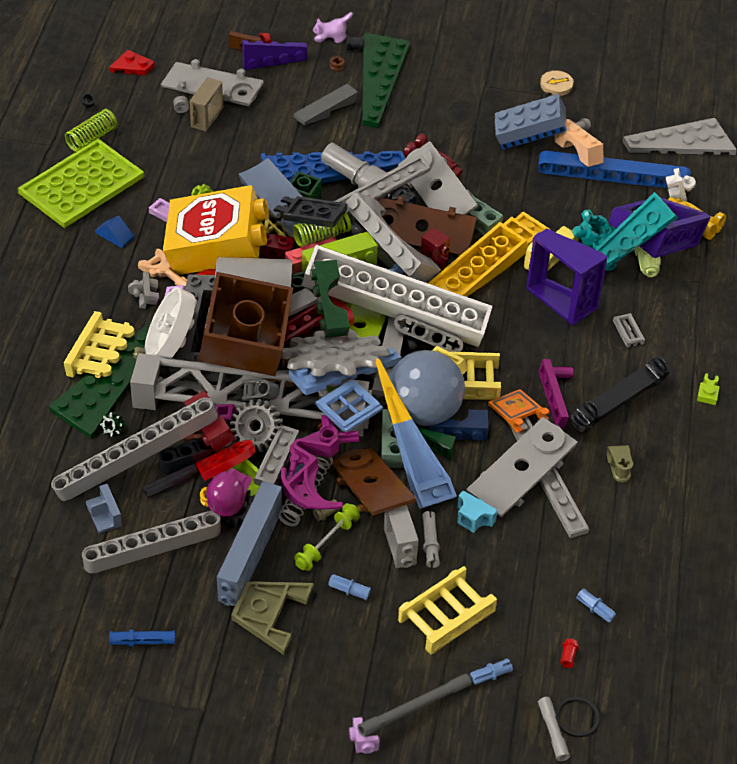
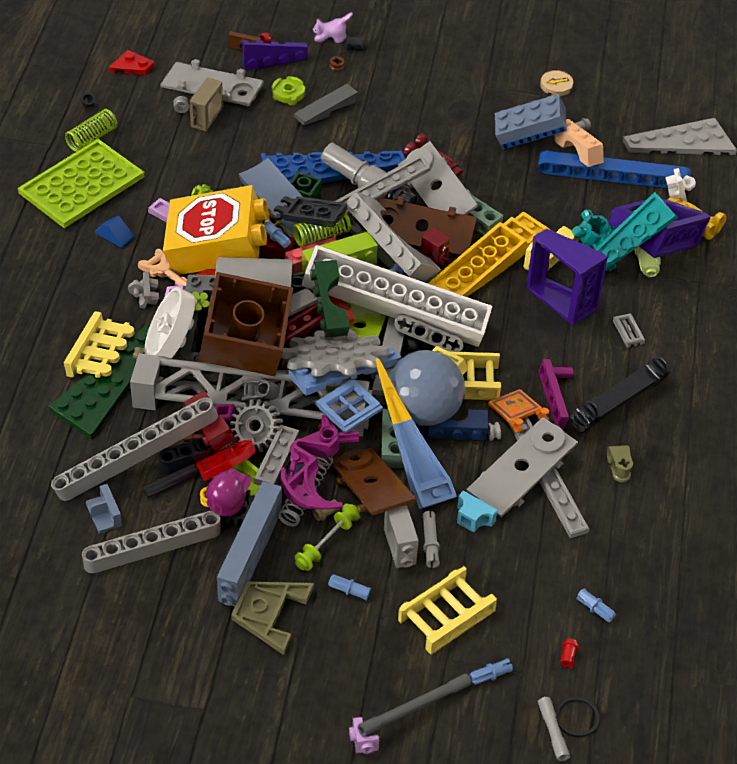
(113, 424): dark green gear -> none
(141, 637): blue pin -> none
(201, 301): none -> lime plant
(276, 234): none -> medium blue axle
(282, 93): none -> lime plate
(381, 67): dark green wing -> none
(439, 442): dark green slope -> none
(494, 431): none -> light grey bush
(708, 390): lime plate -> none

